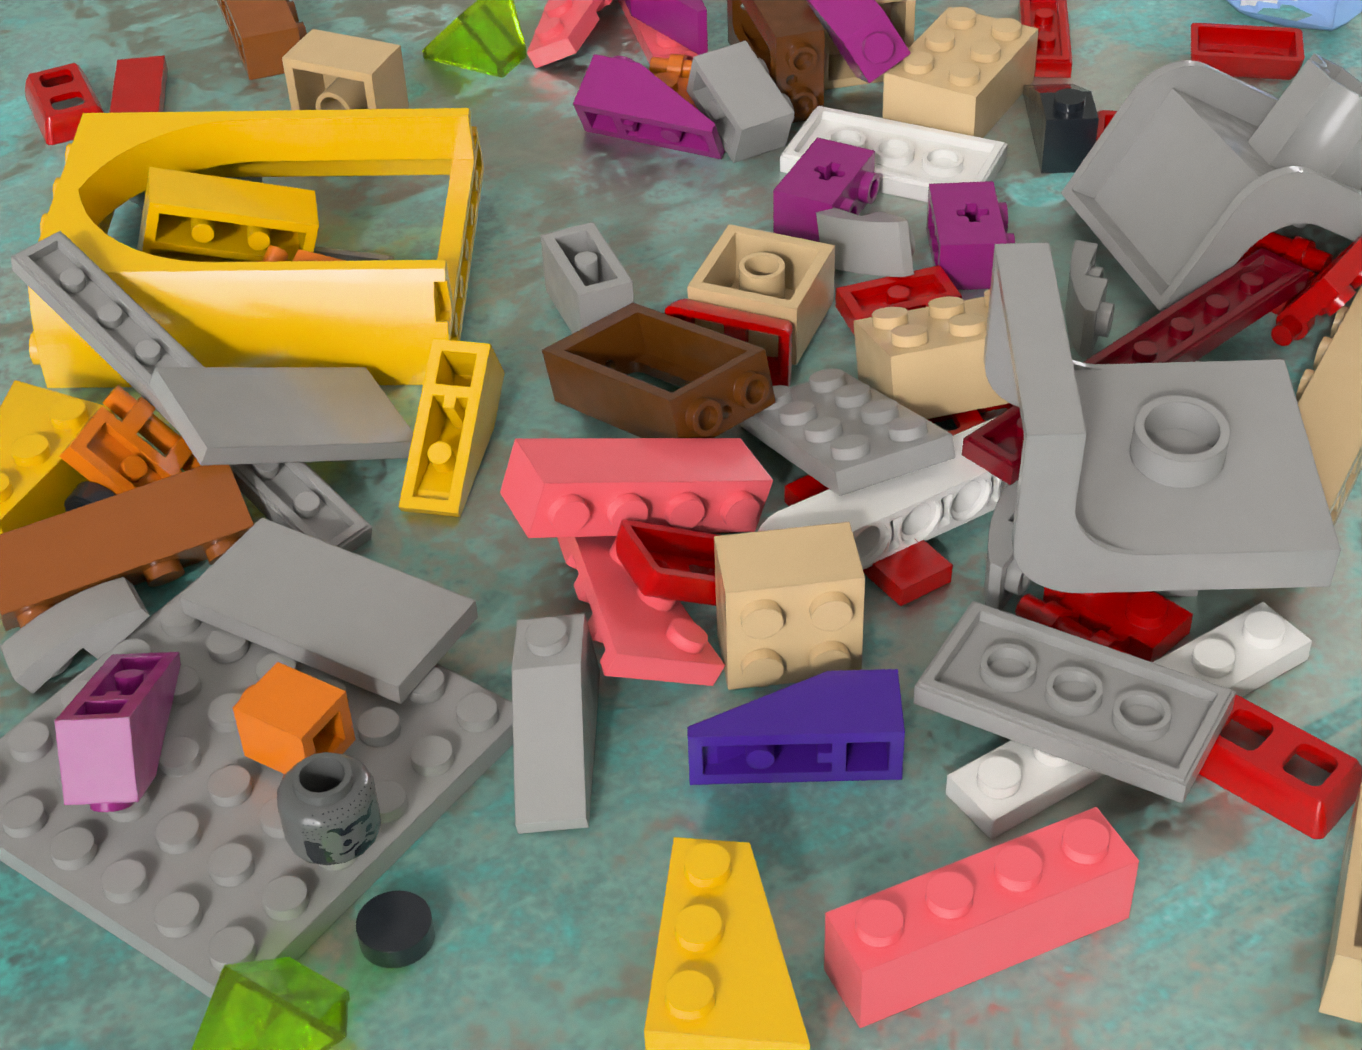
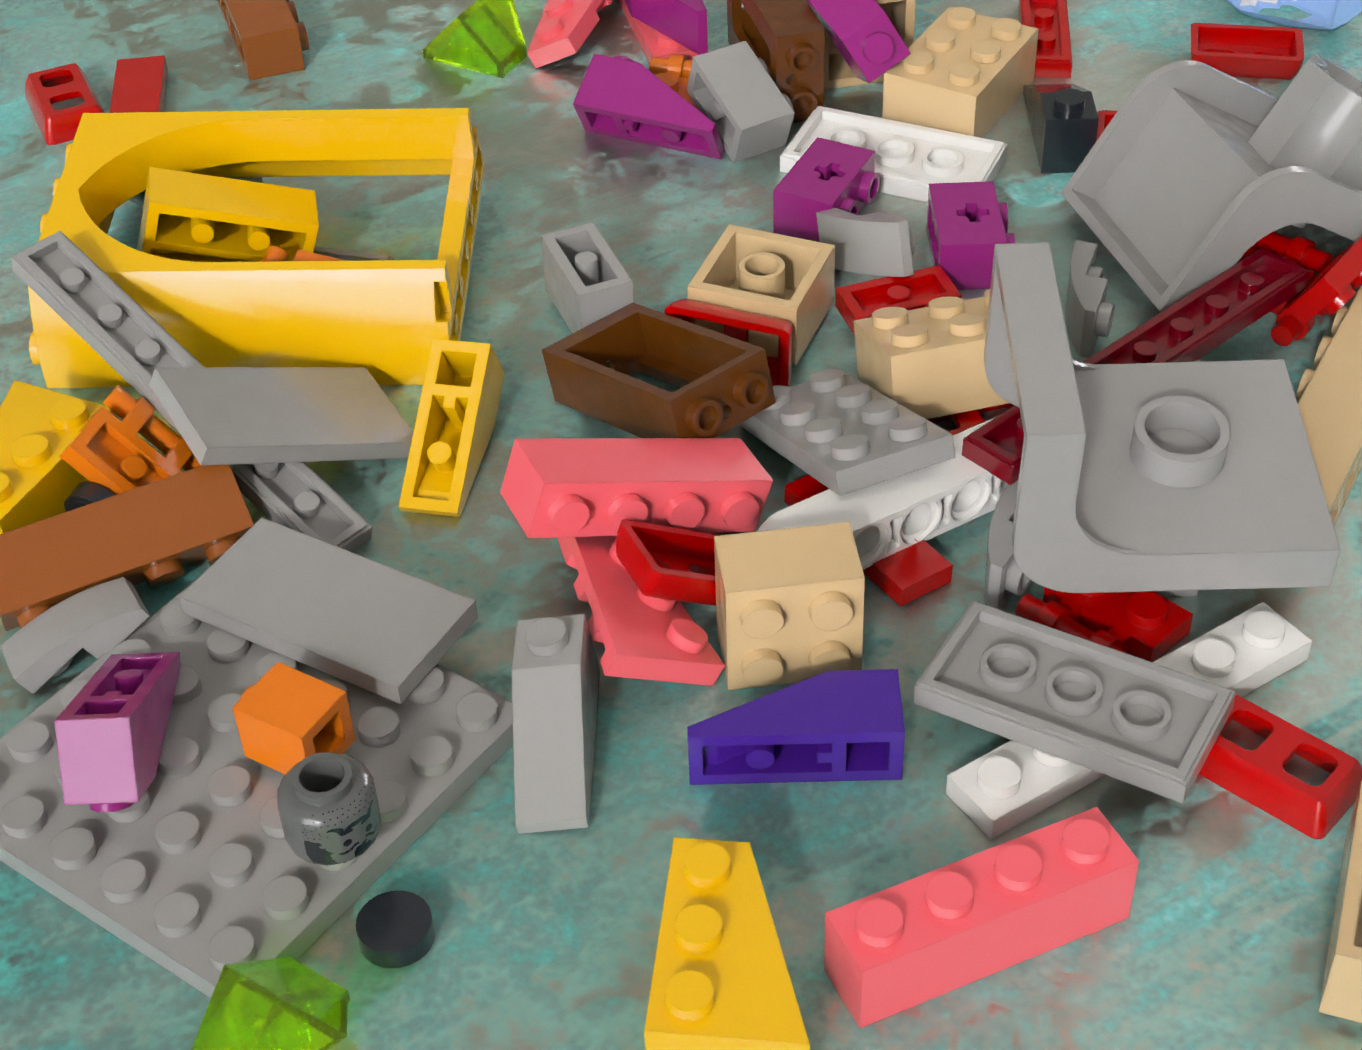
(344, 73): tan brick -> none

